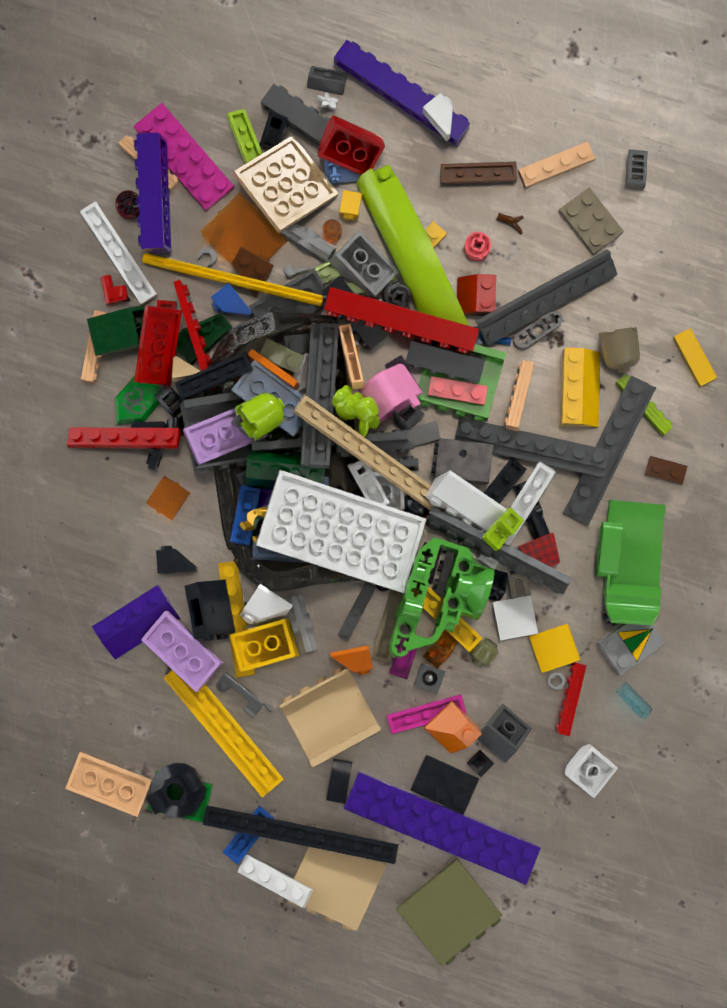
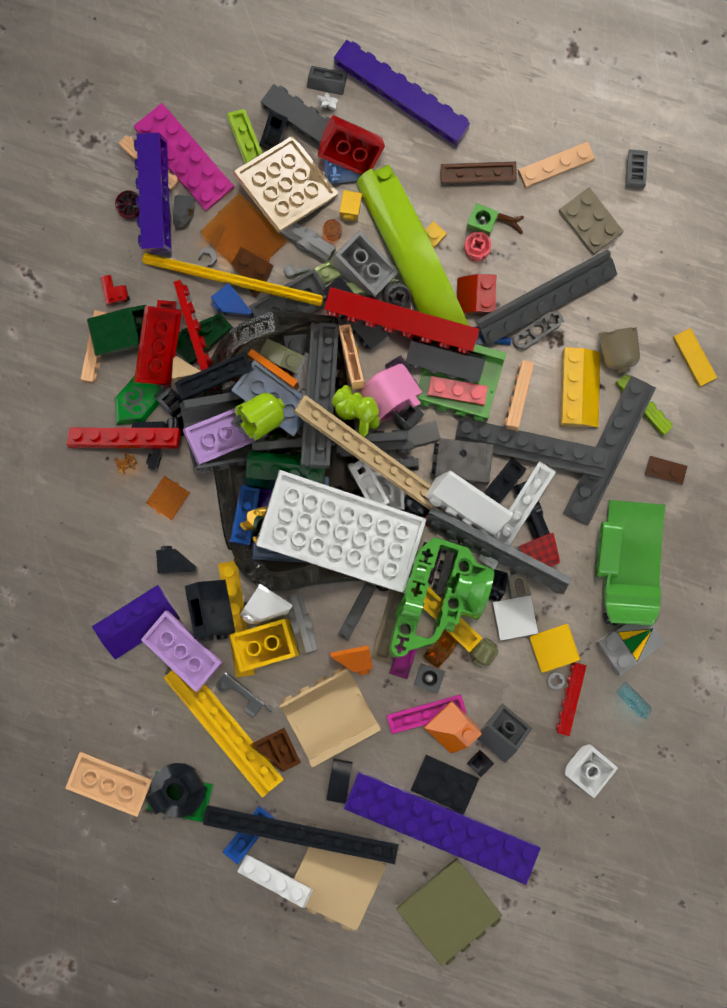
(118, 253): white plate -> none
(125, 463): none -> clear orange wheel
(183, 210): none -> dark grey rock
(277, 750): none -> reddish brown wing
(439, 113): white slope -> none
(482, 219): none -> bright green piece
(502, 528): lime slope -> none

